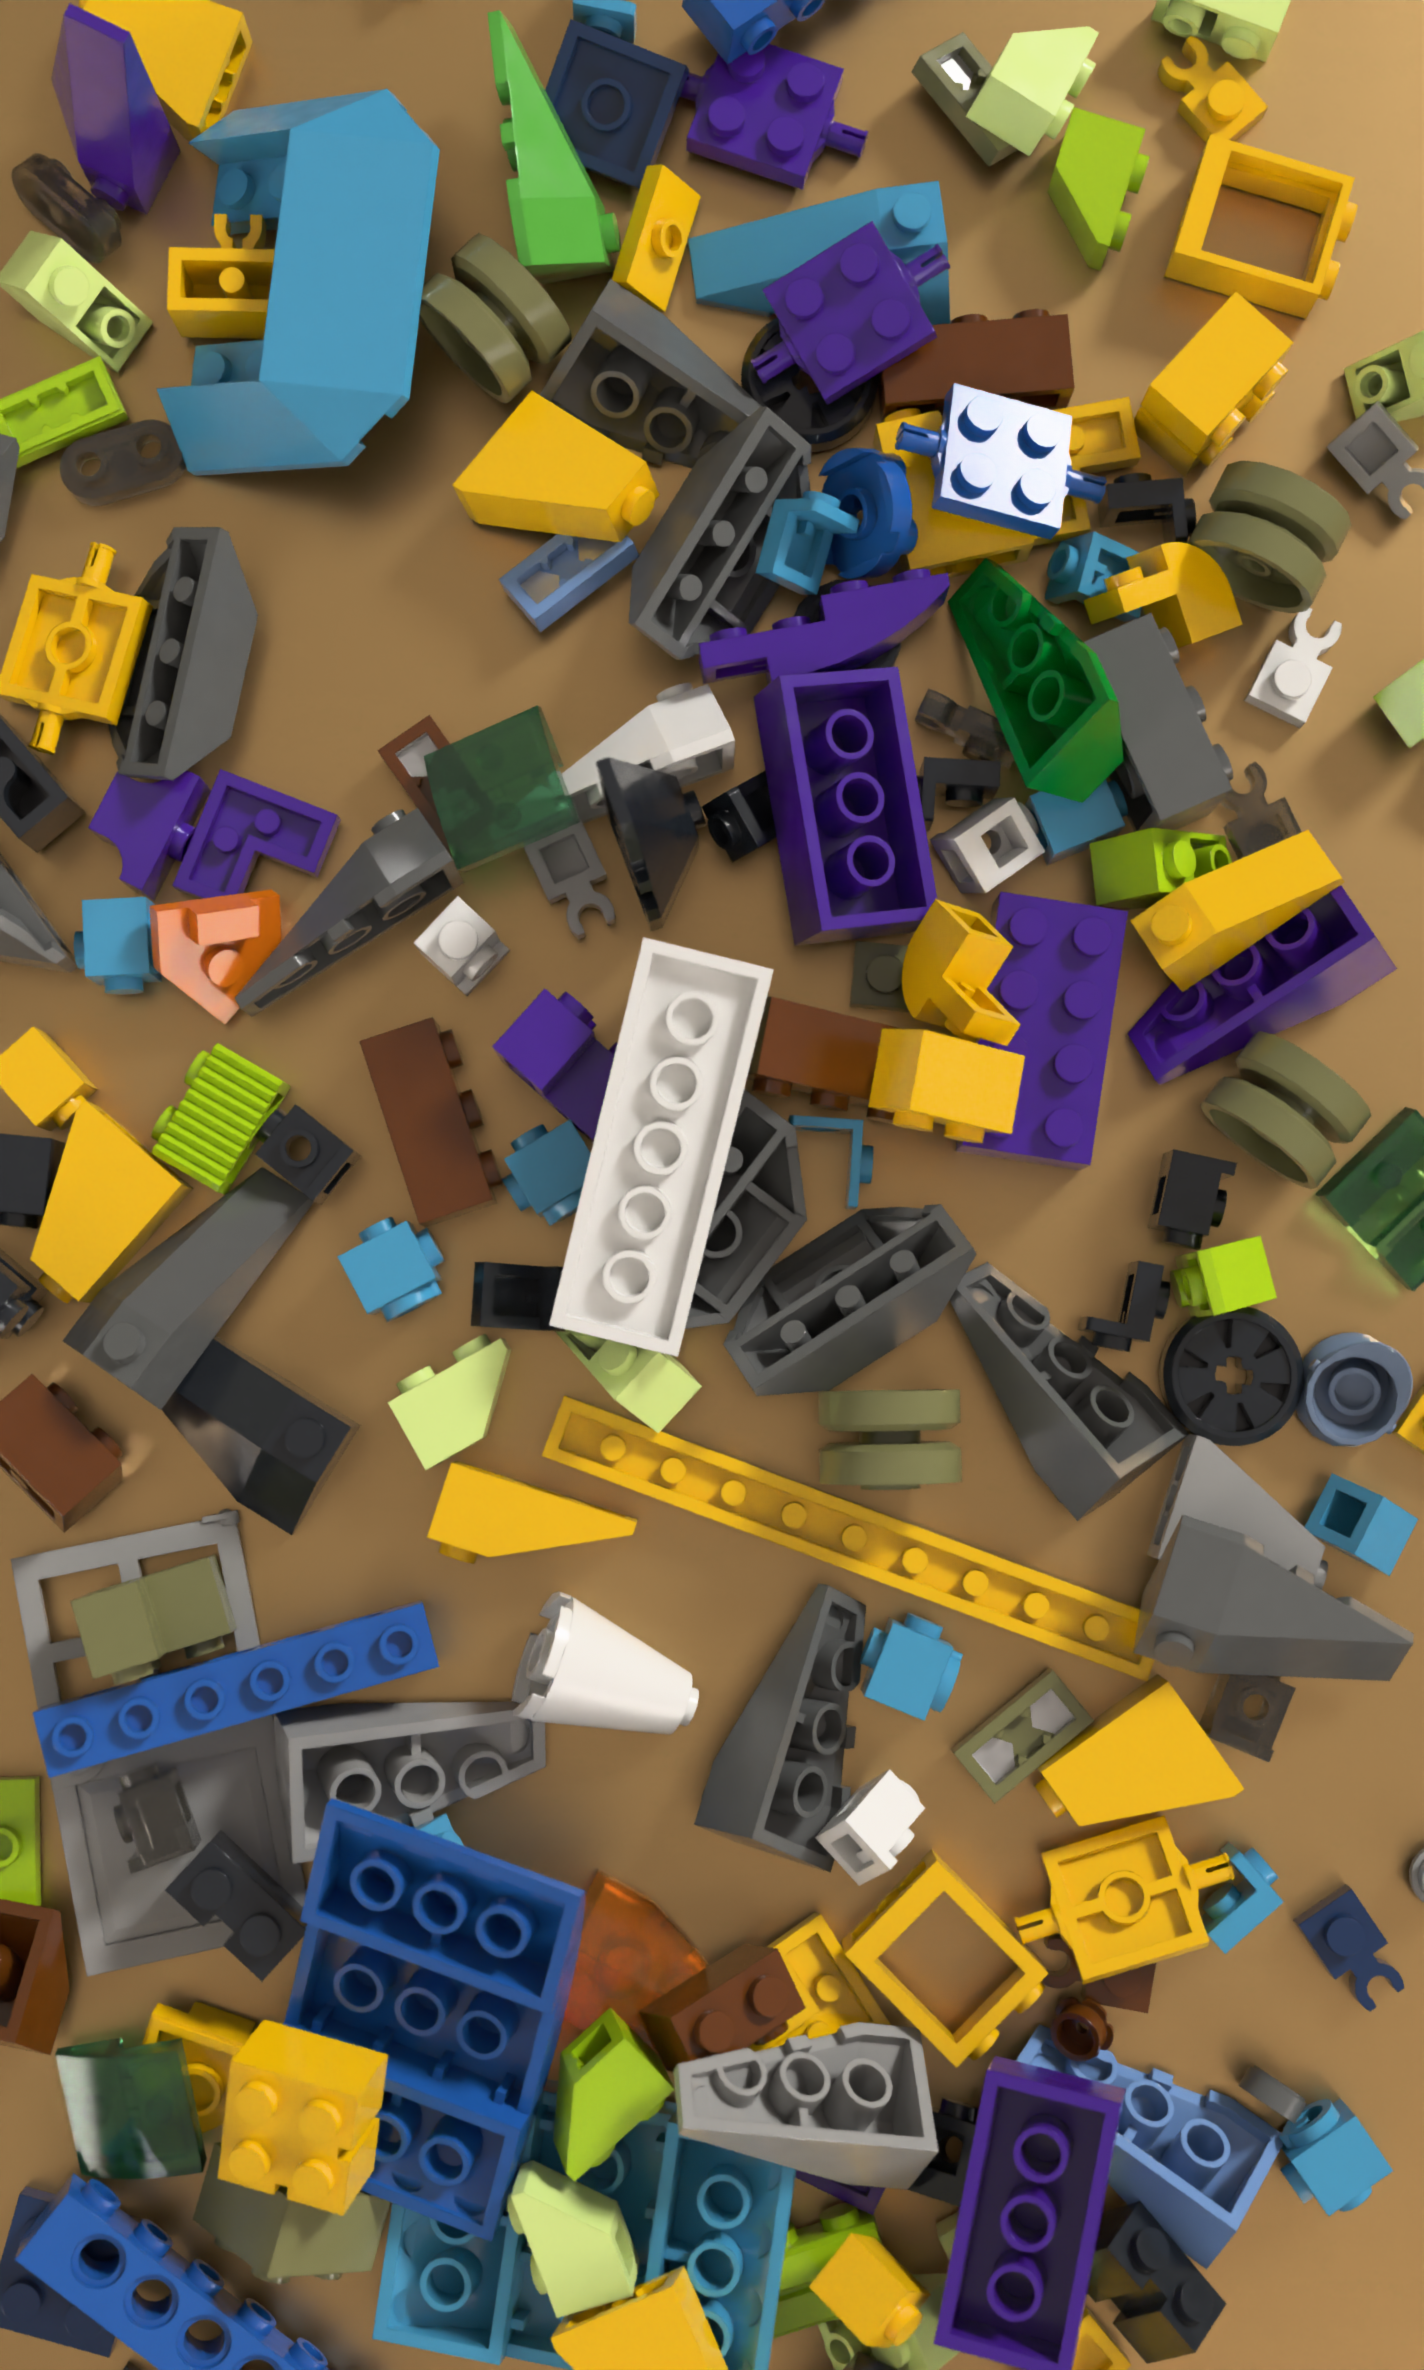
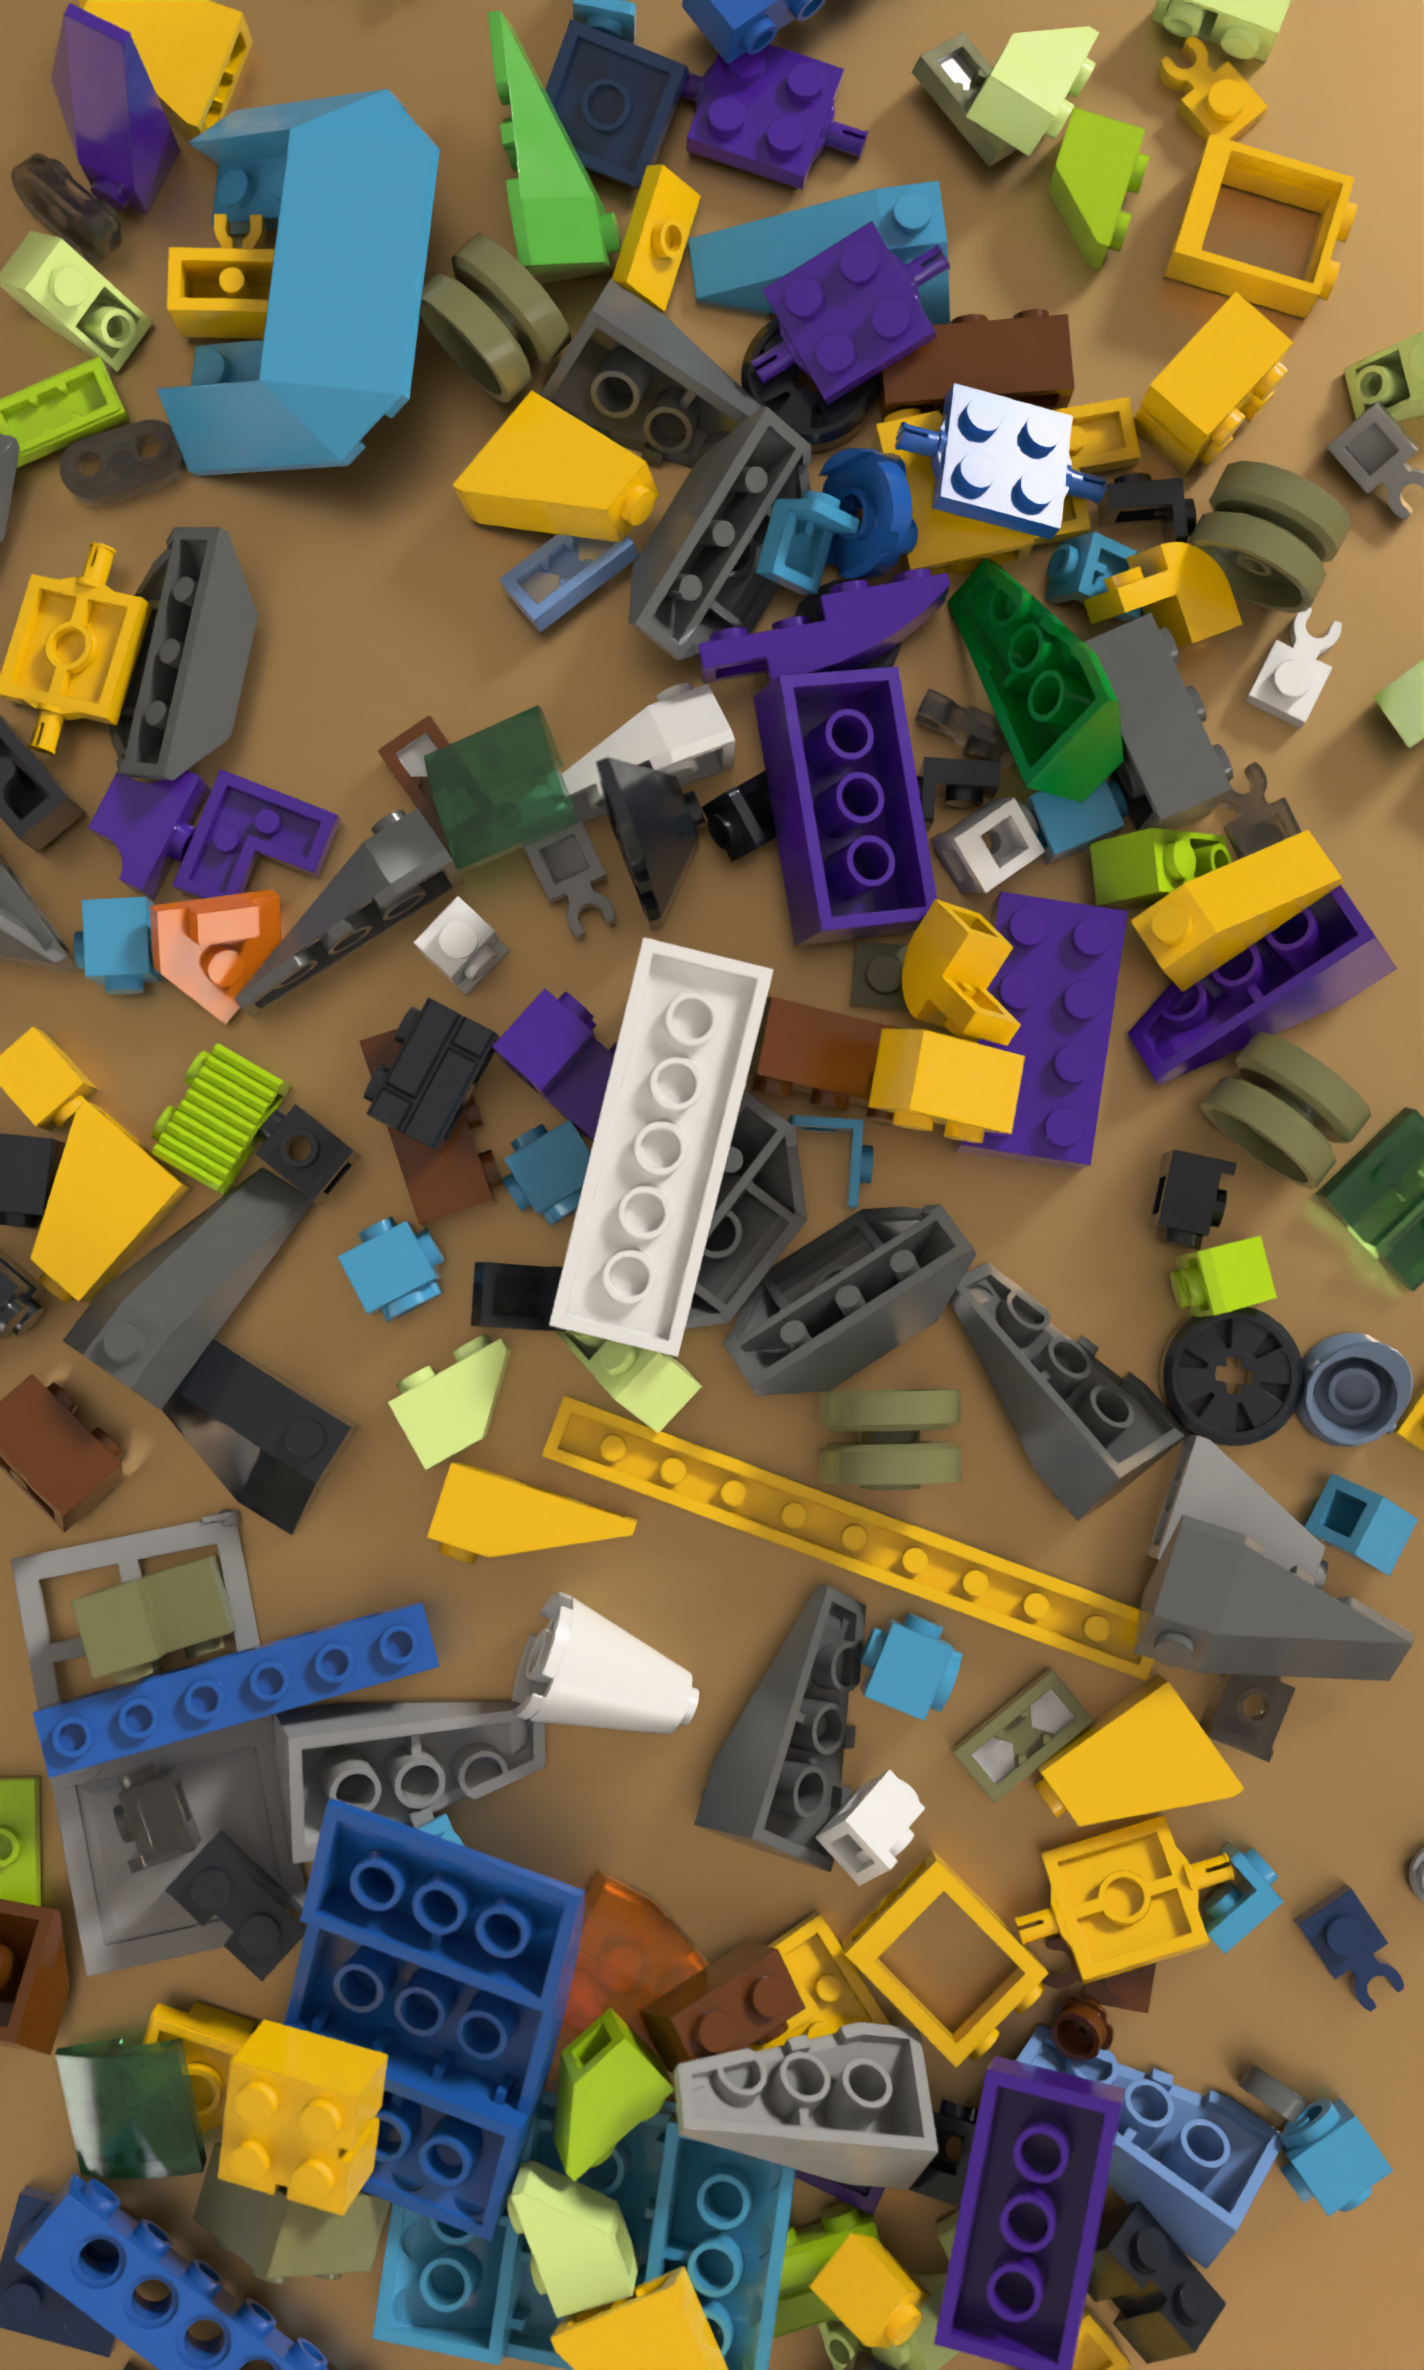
(431, 1075): none -> black brick
(1142, 1301): black bracket -> none

